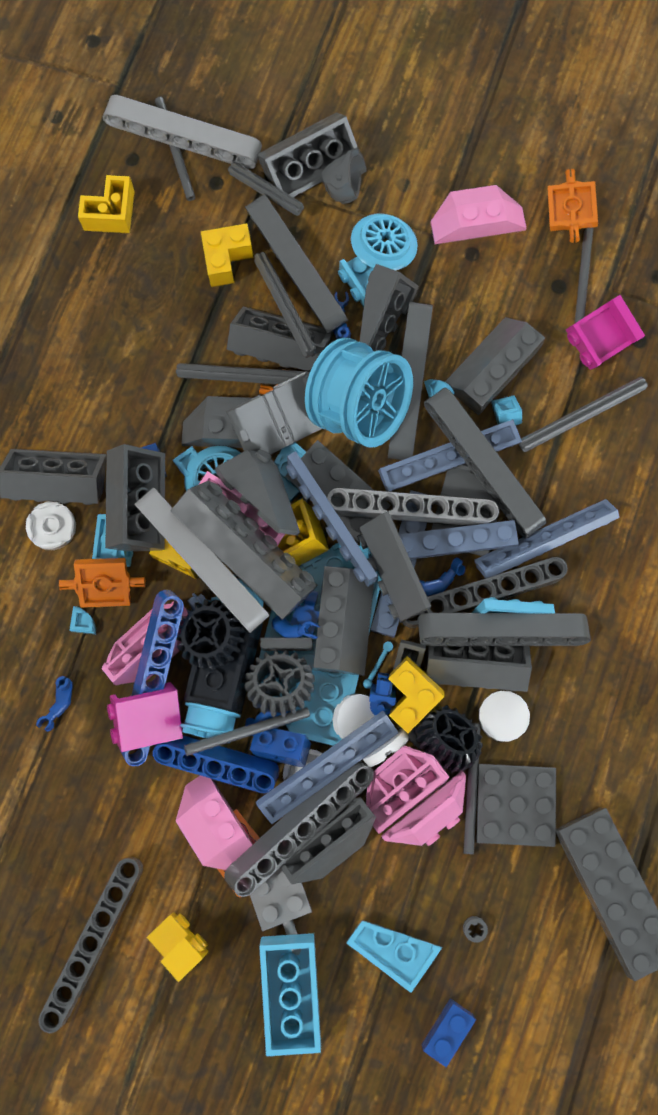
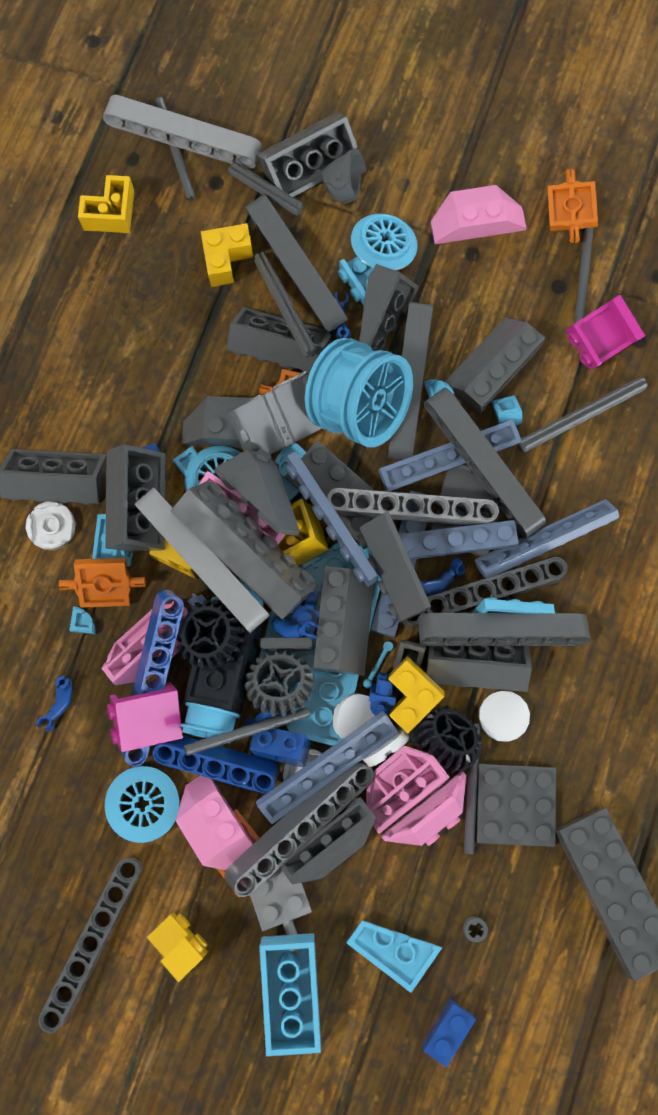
(114, 803): none -> medium azure piece
(237, 374): dark grey axle -> none

